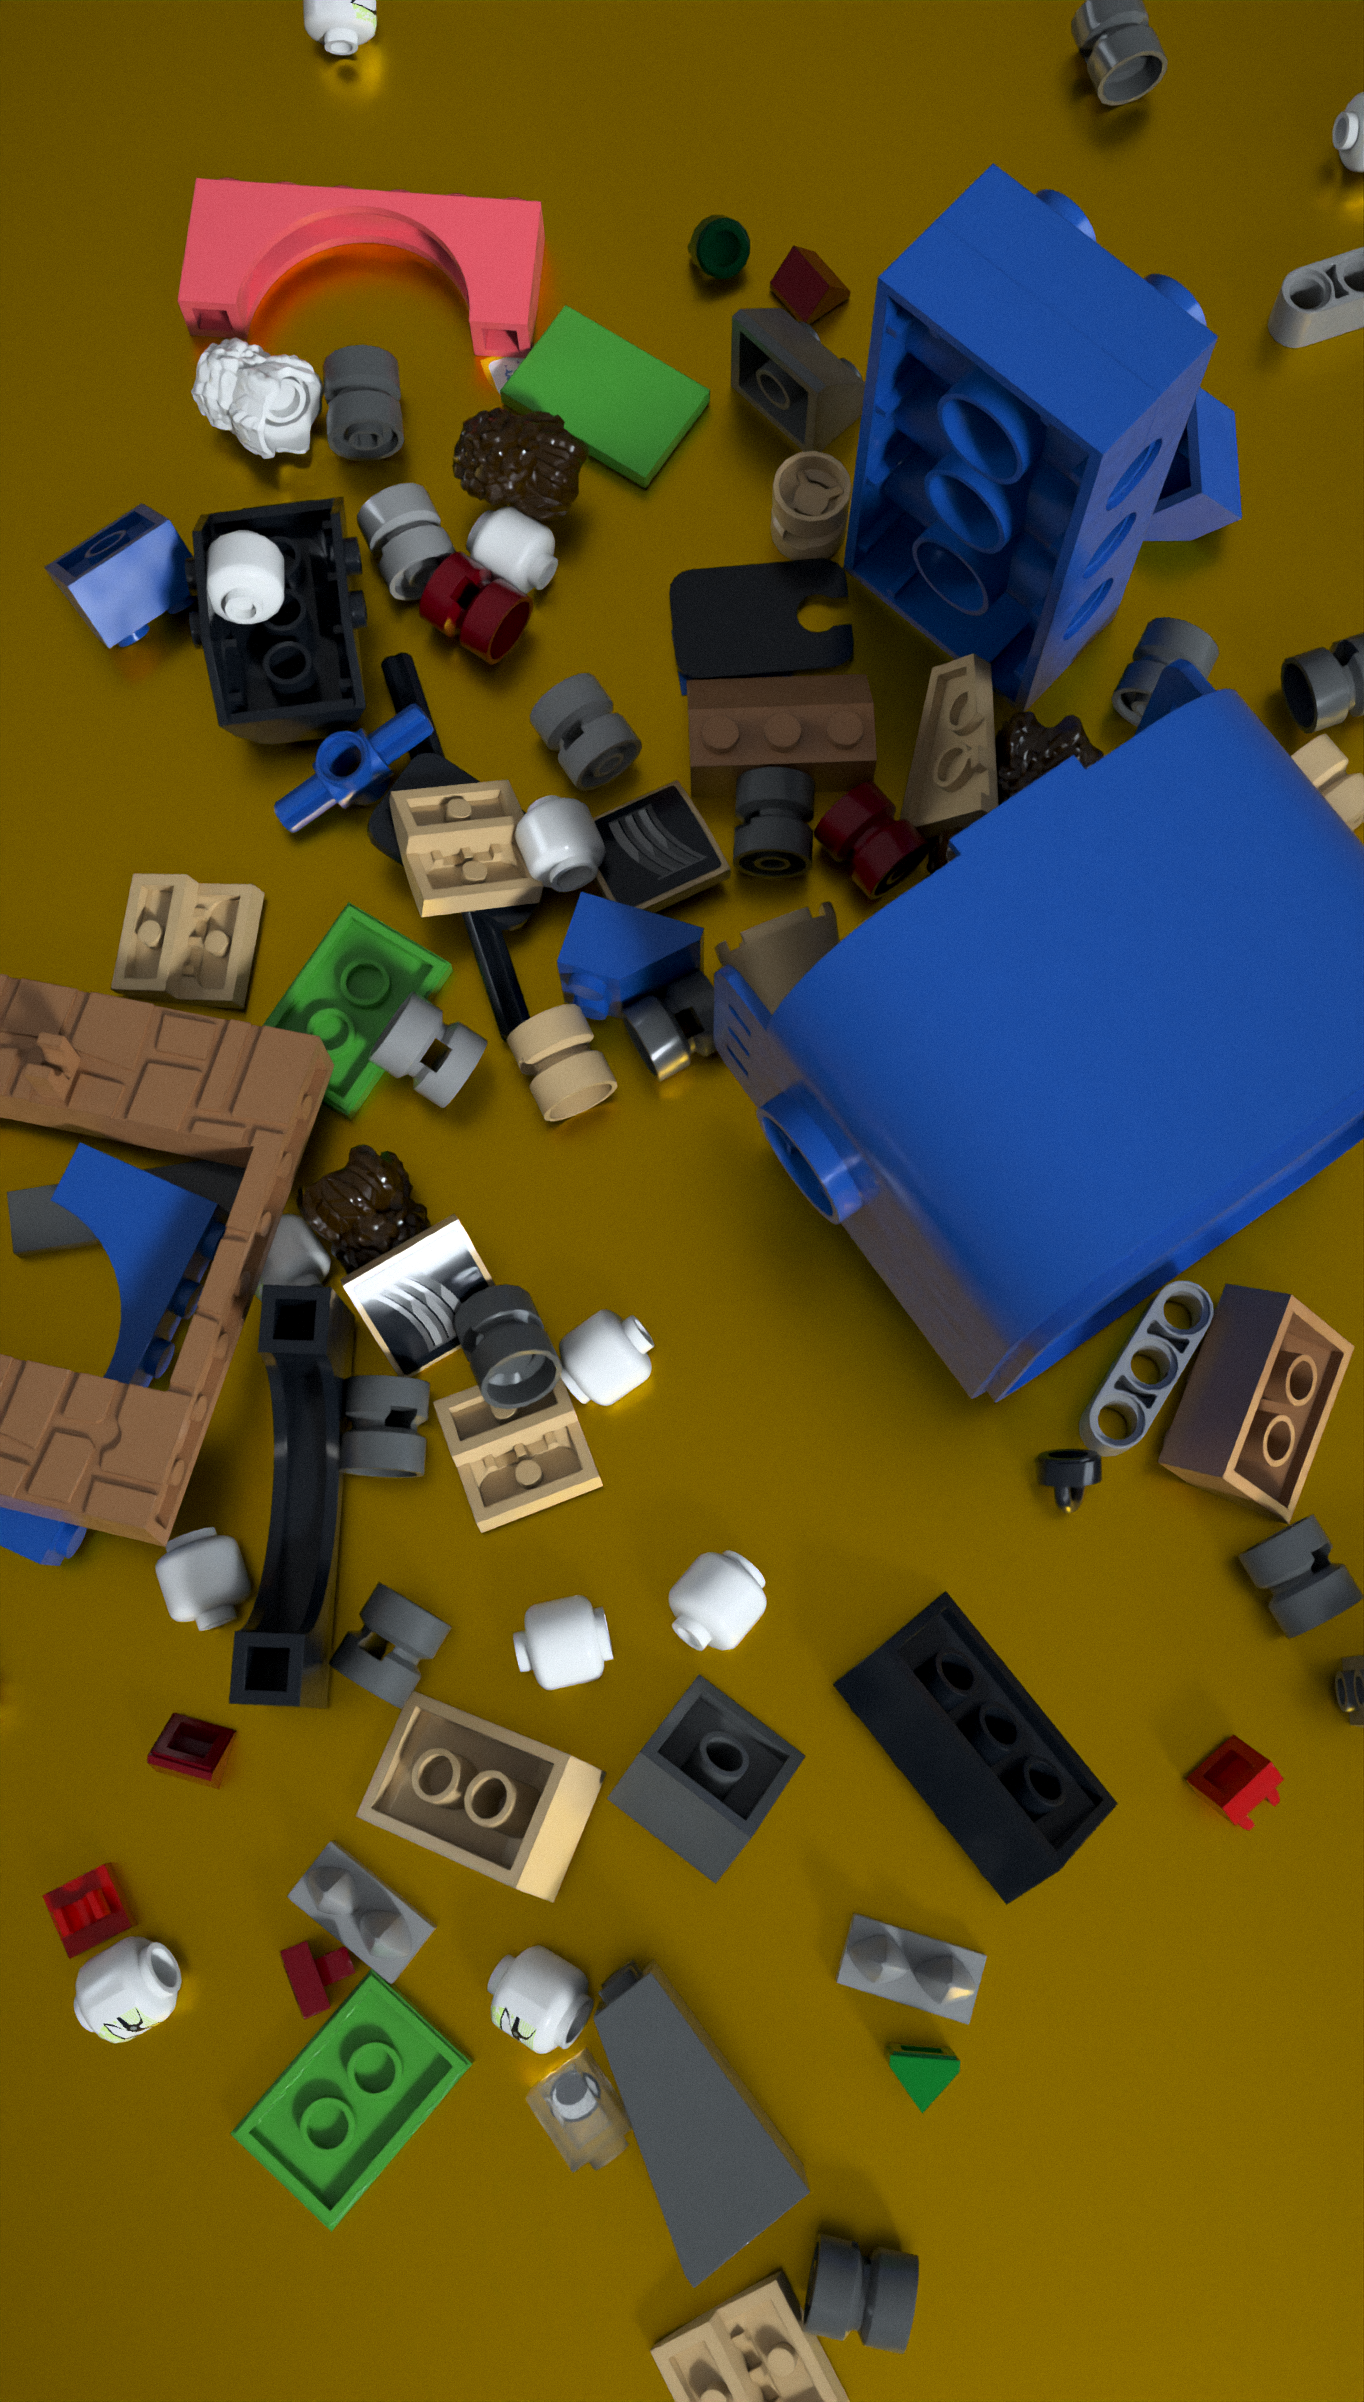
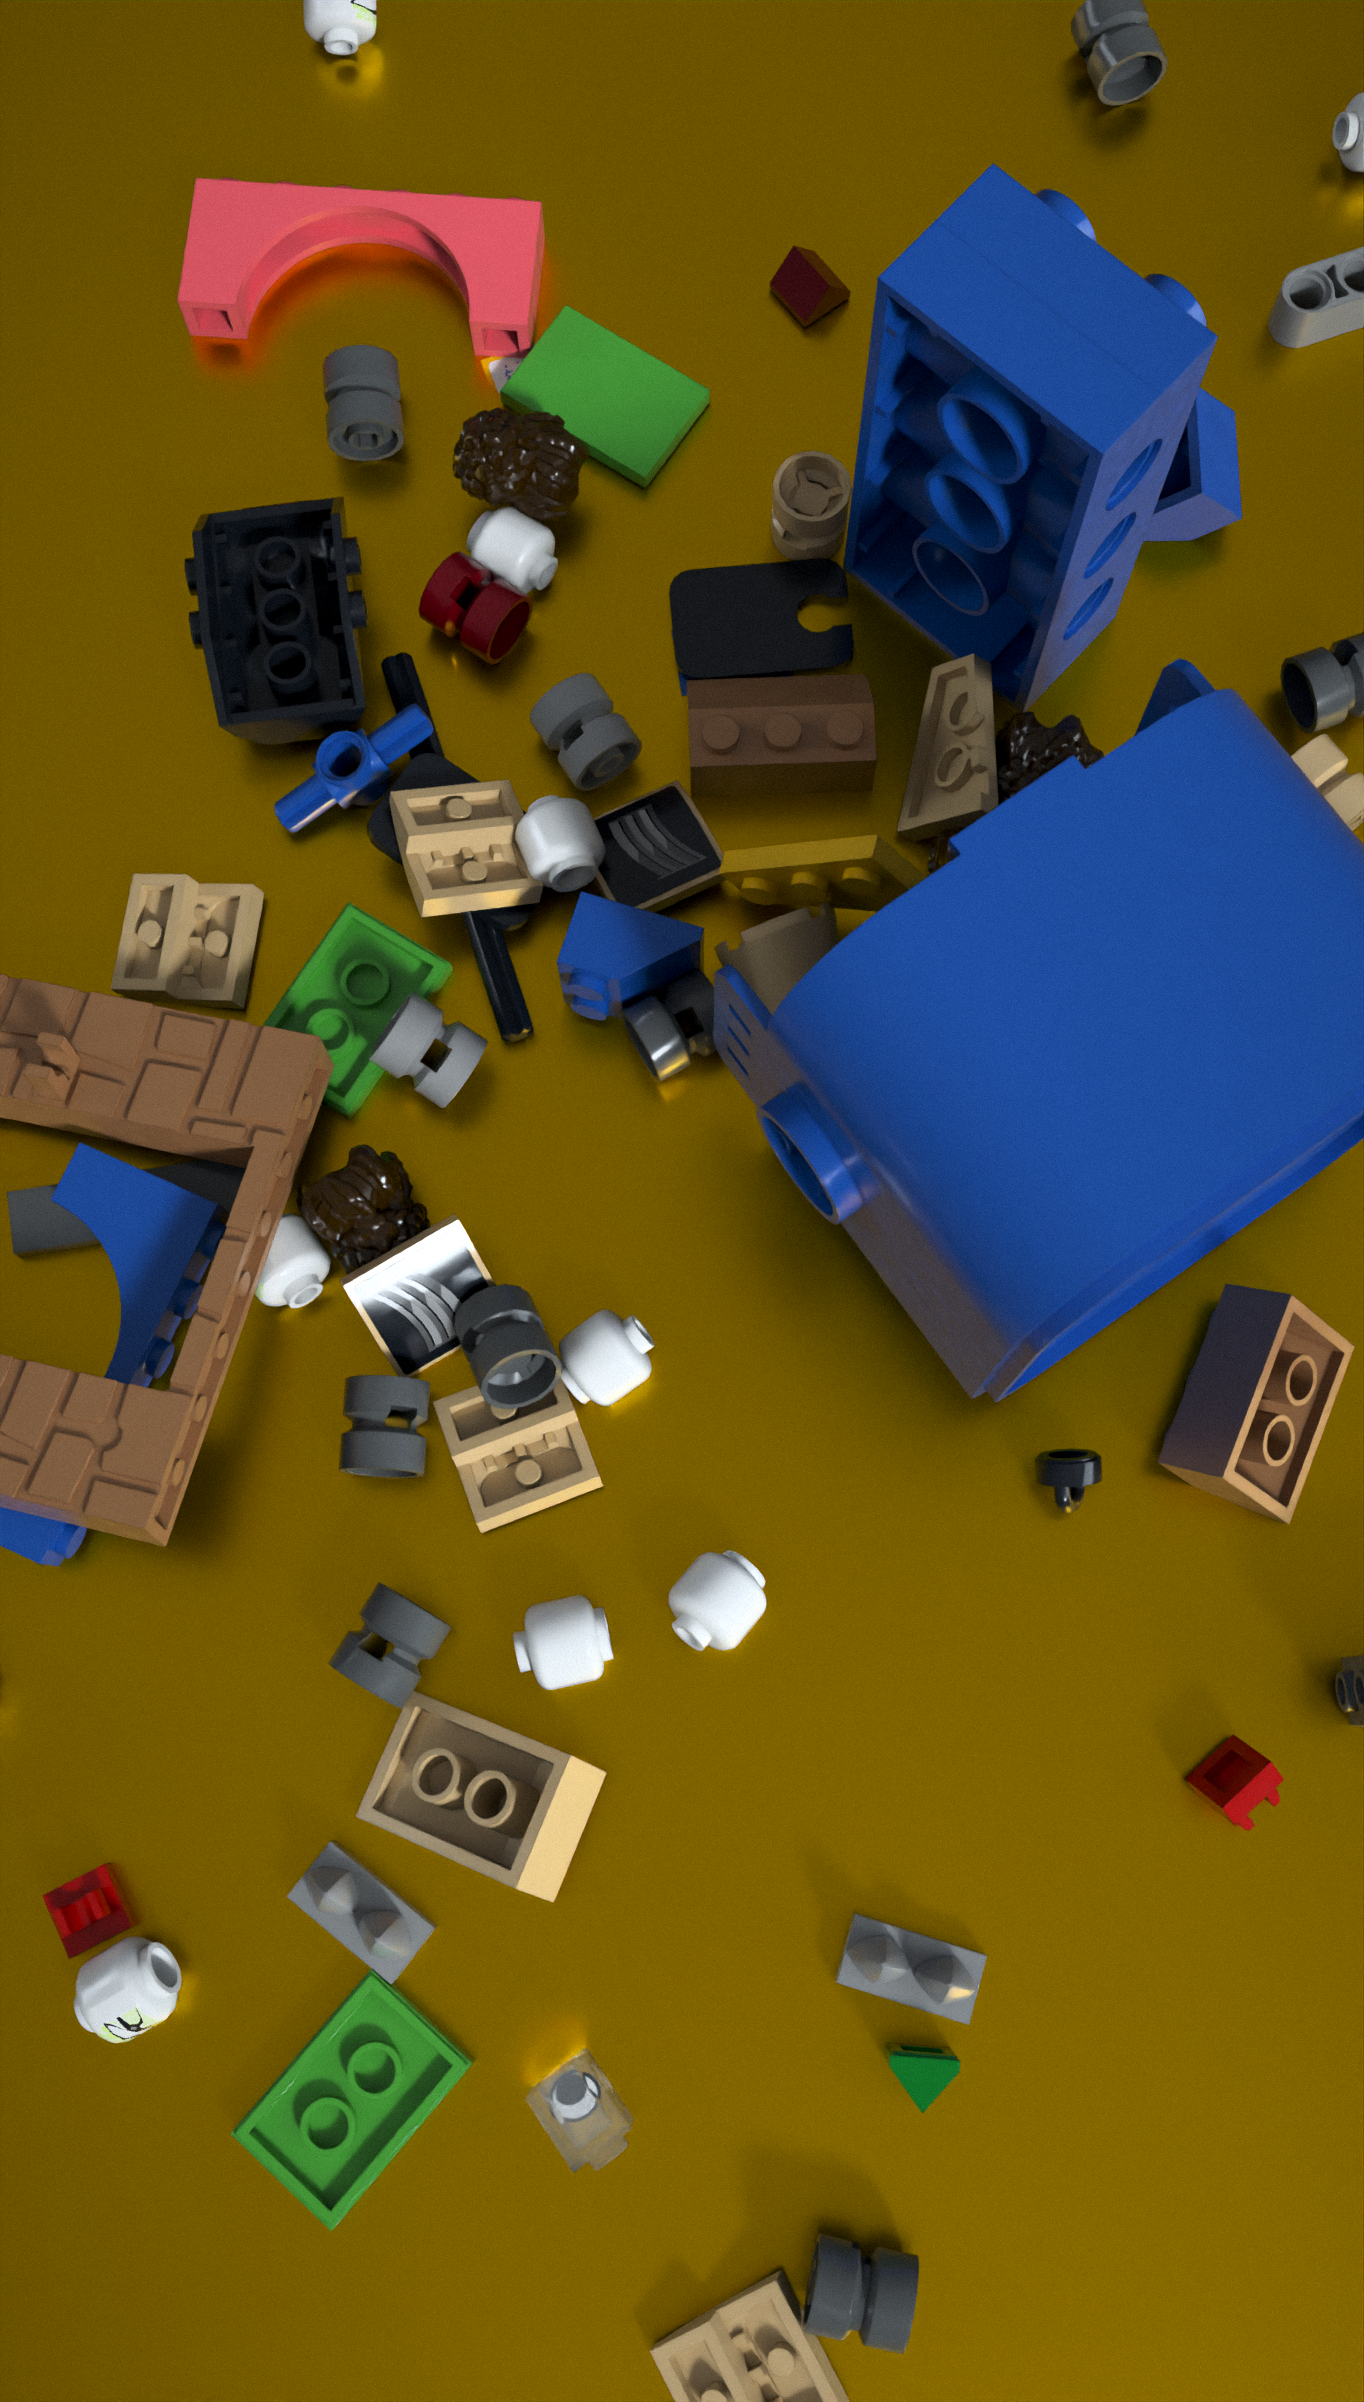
(125, 576): slope -> none
(192, 1750): dark red slope -> none
(203, 1578): white head -> none
(245, 577): white head -> none
(258, 396): white hair -> none
(288, 1636): black arch -> none
(311, 1976): dark red tile -> none
(407, 536): light grey wheel -> none
(539, 1999): white head -> none
(558, 1054): tan wheel -> none
(700, 2130): dark grey slope -> none
(706, 1778): dark grey slope -> none
(719, 246): dark green tile -> none
(775, 816): dark grey wheel -> none
(793, 377): dark grey slope -> none
(844, 871): none -> yellow wing
(868, 836): dark red wheel -> none
(977, 1748): black slope -> none
(1160, 644): dark grey wheel -> none
(1167, 1347): light grey beam -> none
(1300, 1577): dark grey wheel -> none

